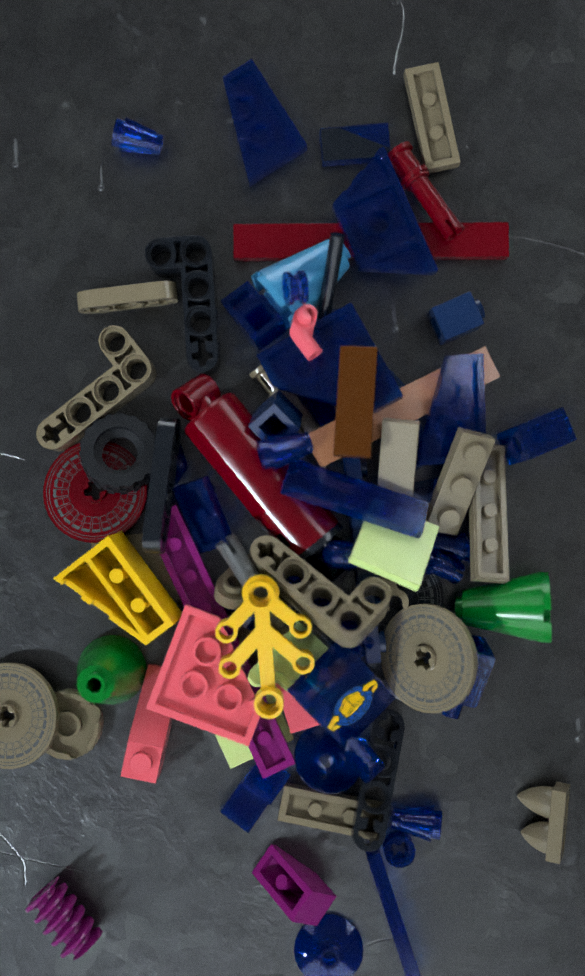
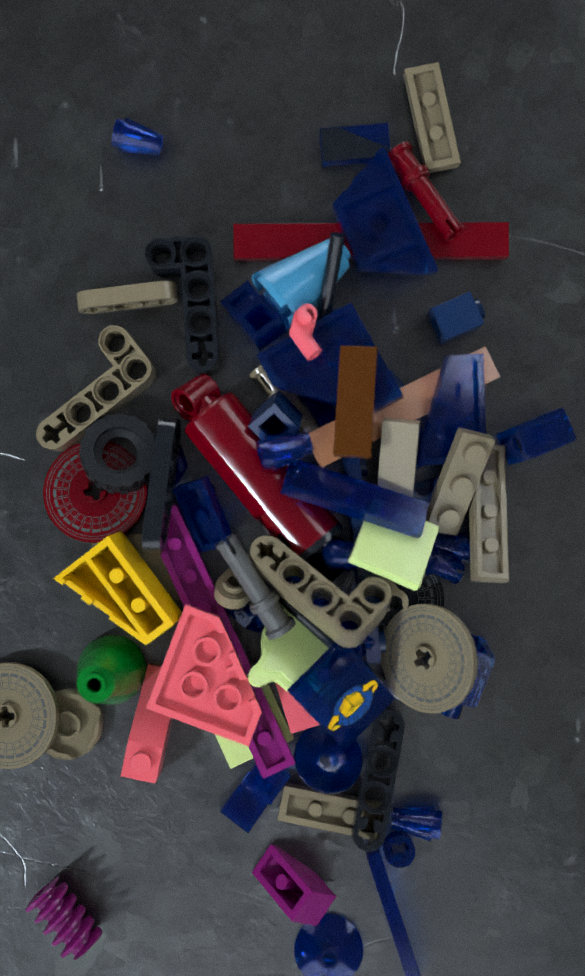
(261, 123): clear blue wing -> none
(264, 638): yellow plant -> none
(295, 287): clear blue bush -> none
(363, 759): clear blue slope -> none
(512, 608): green cone -> none
(552, 804): dark tan tile -> none

